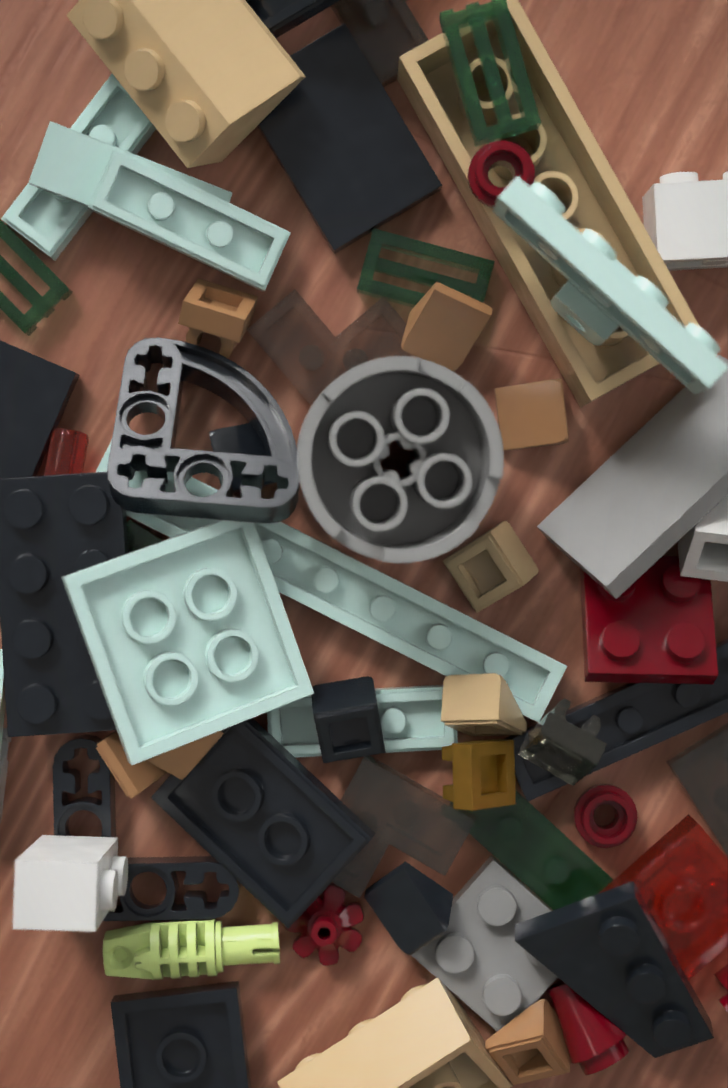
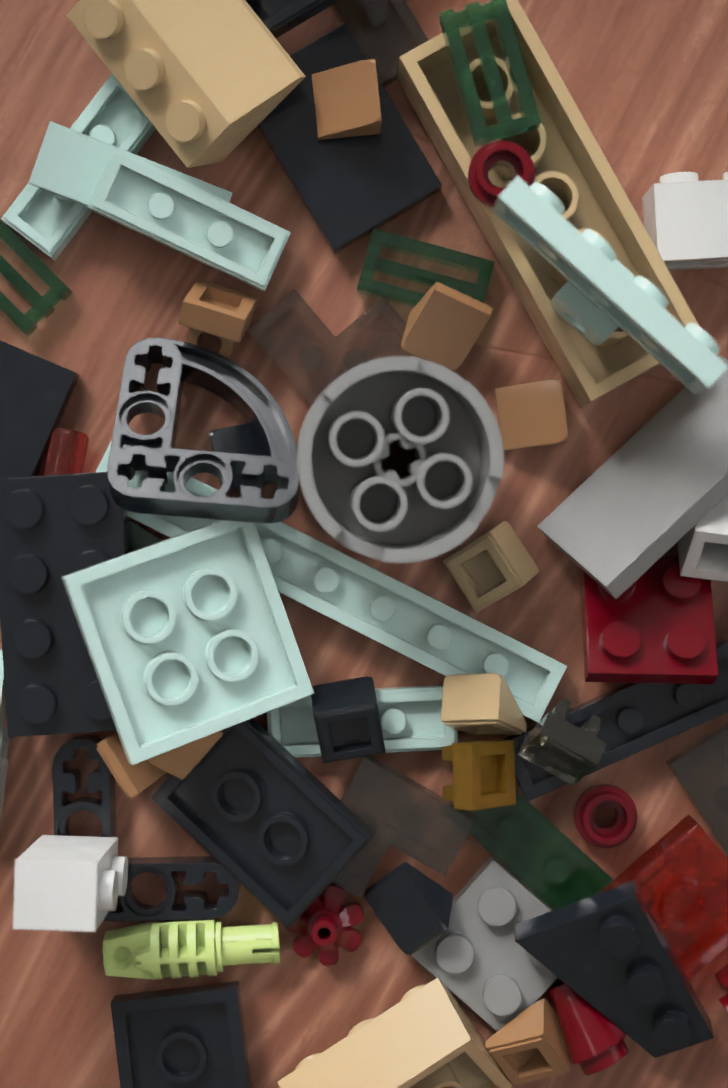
(347, 101): none -> medium nougat slope

